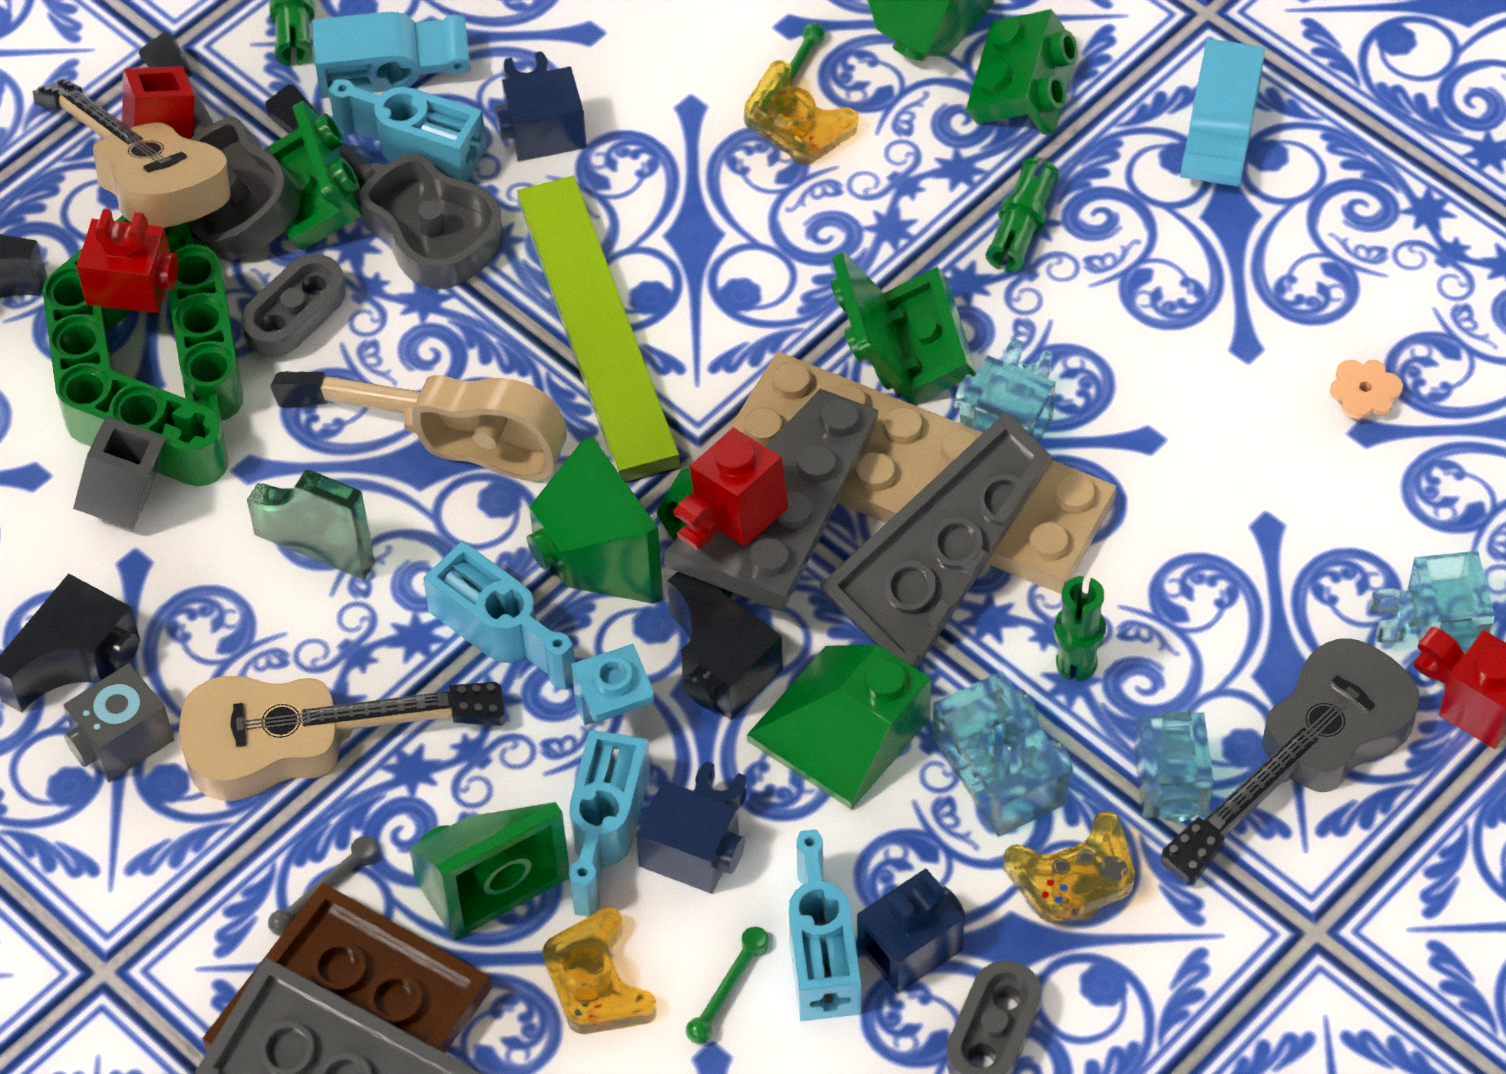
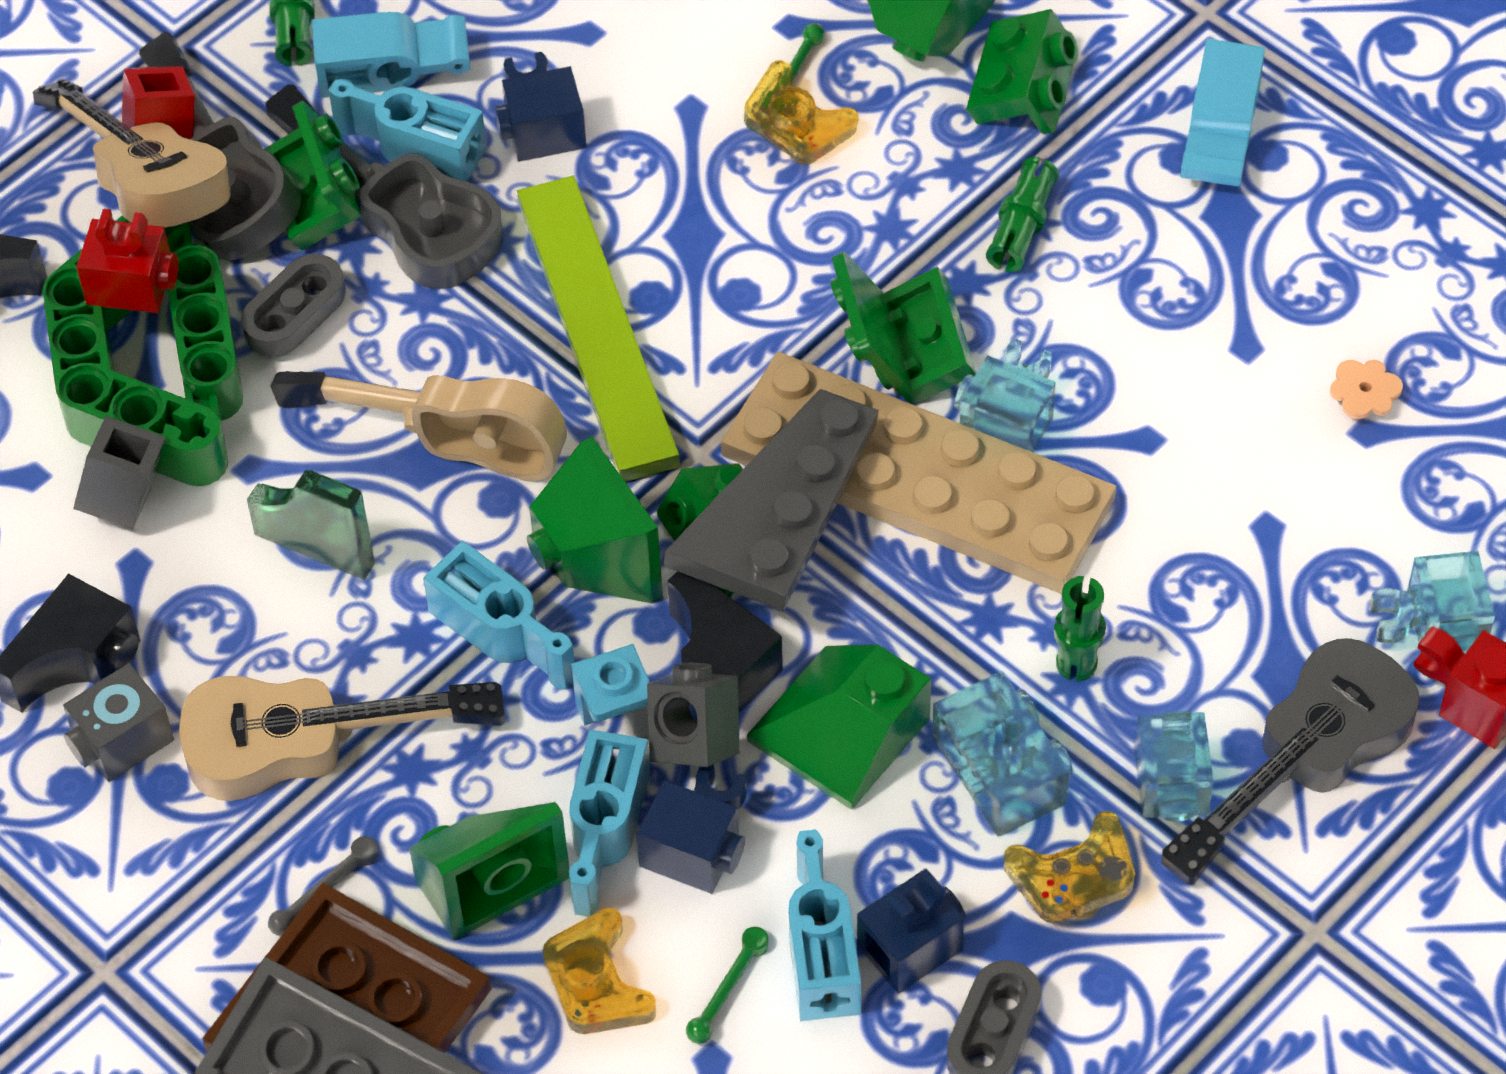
(672, 729): none -> dark grey brick
(735, 492): red brick -> none
(931, 551): dark grey wing -> none

